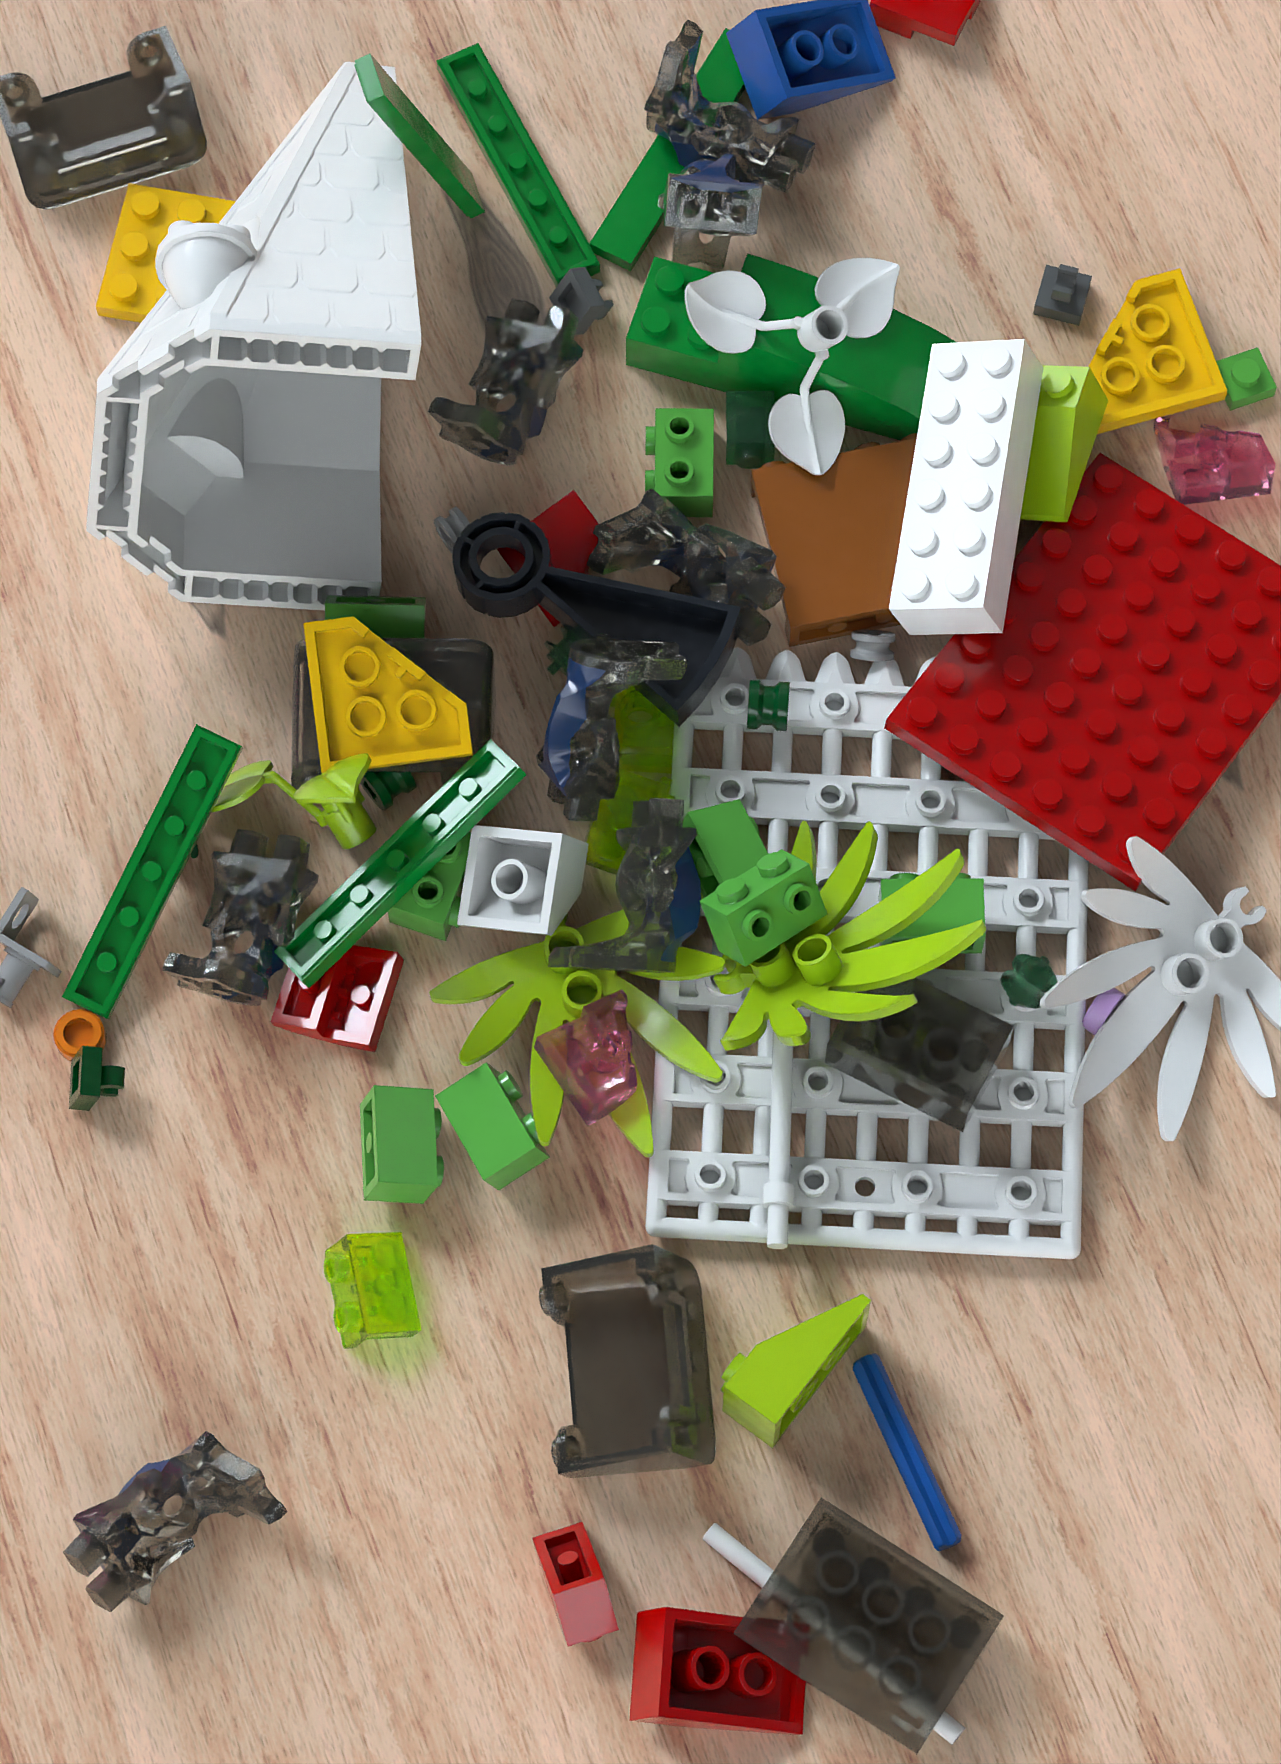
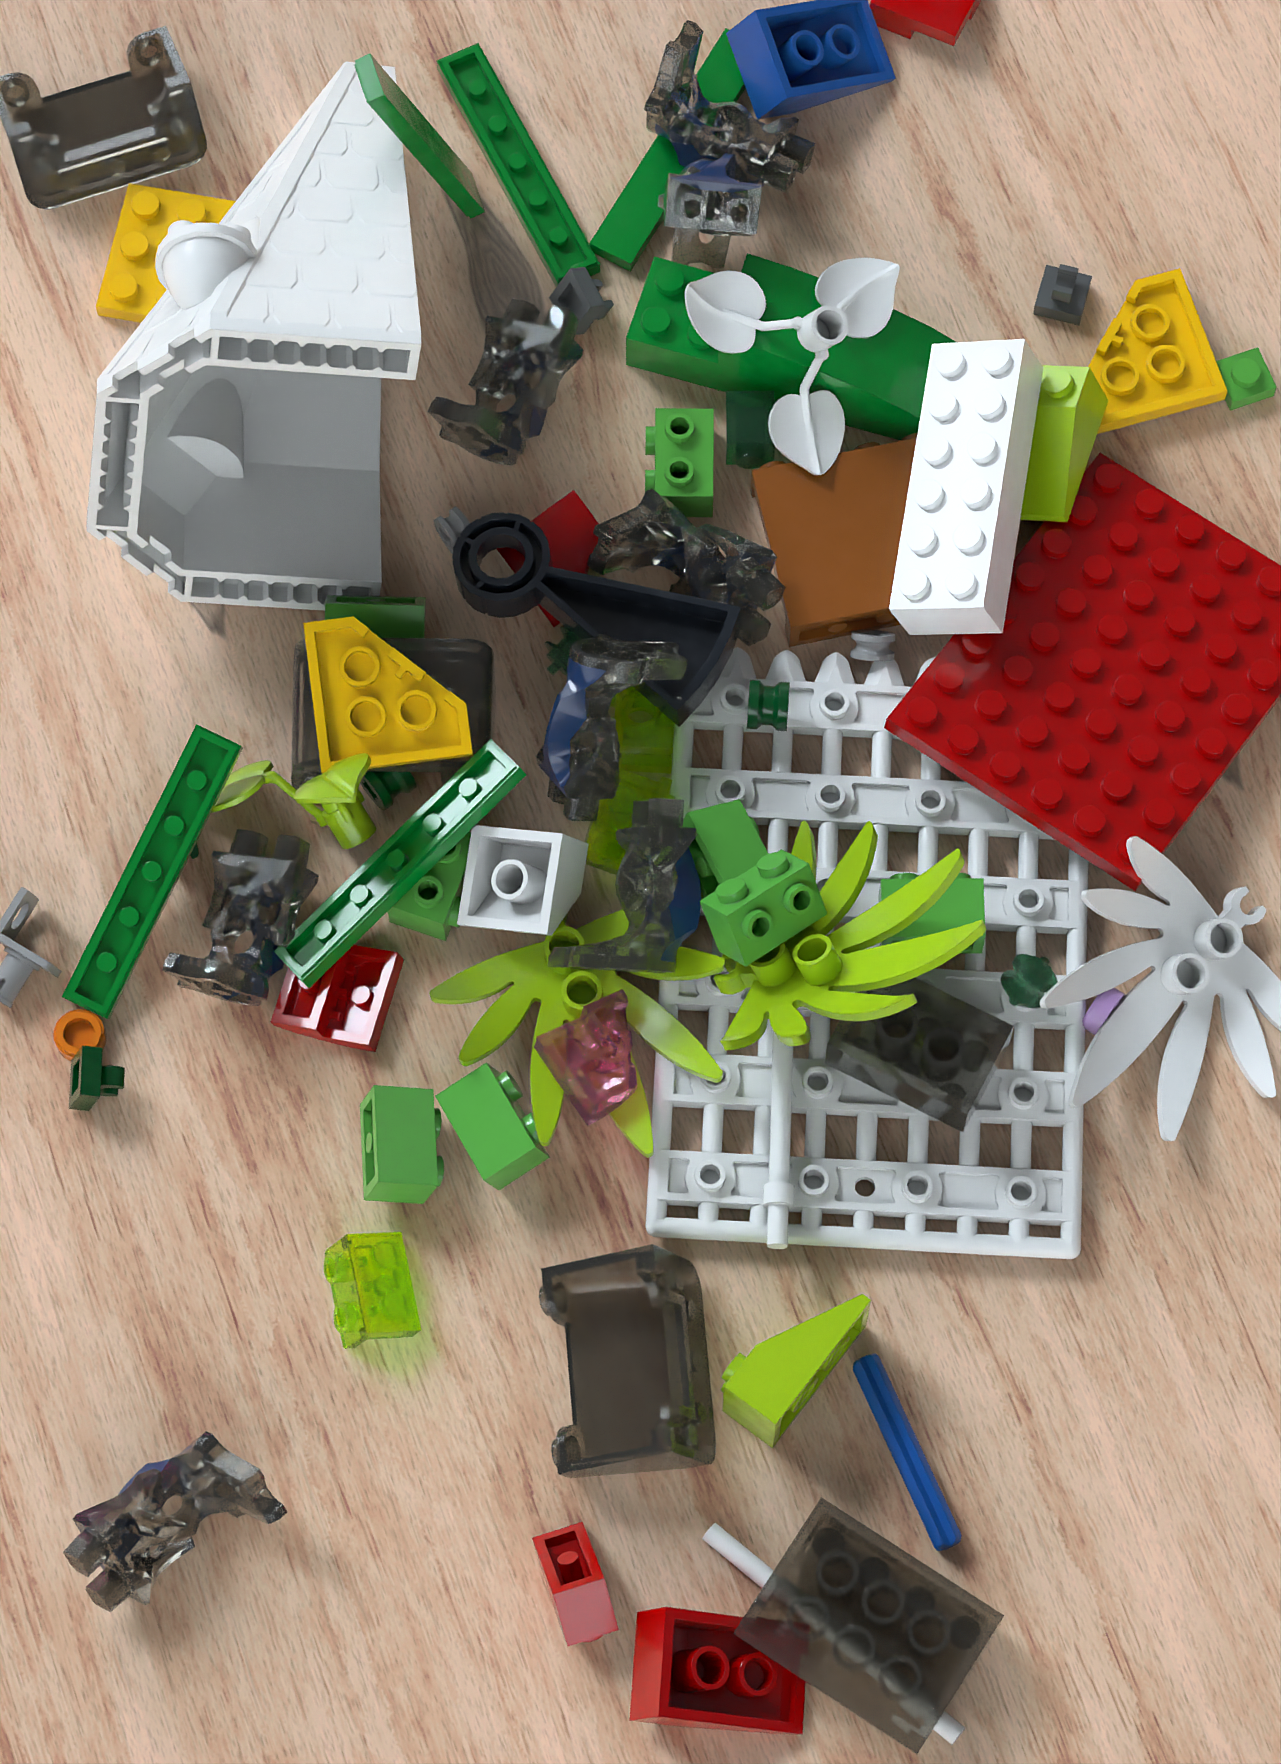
(1214, 463): clear pink slope -> none

